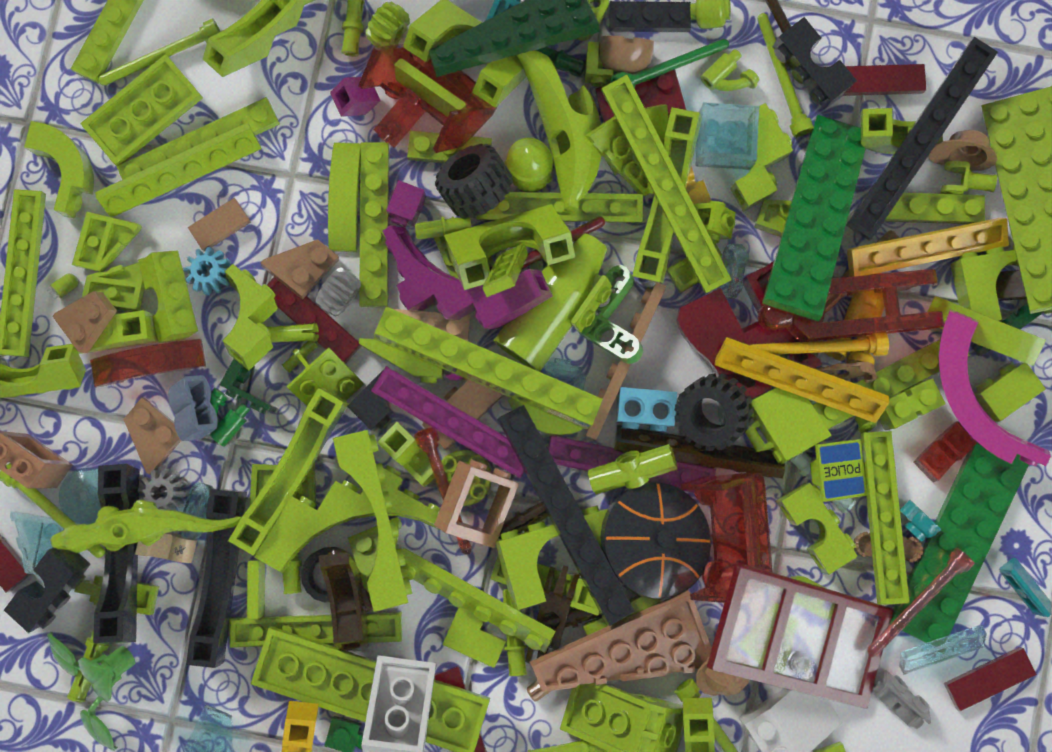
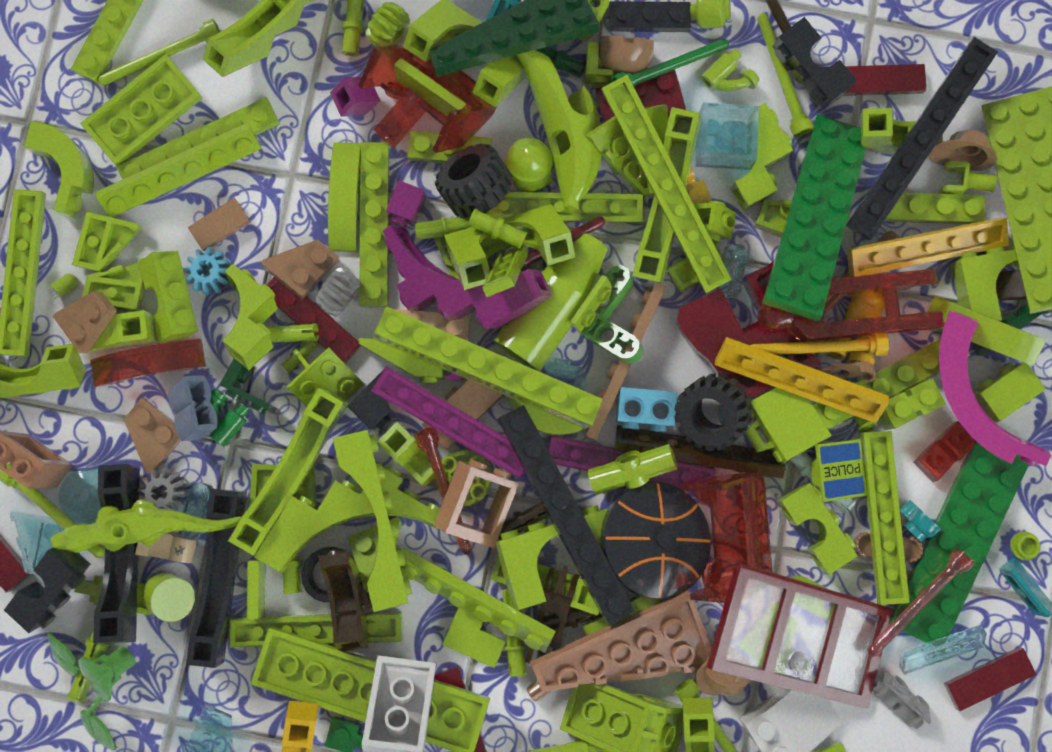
(168, 597): none -> lime piece
(497, 228): none -> lime pin
(1025, 545): none -> lime plate

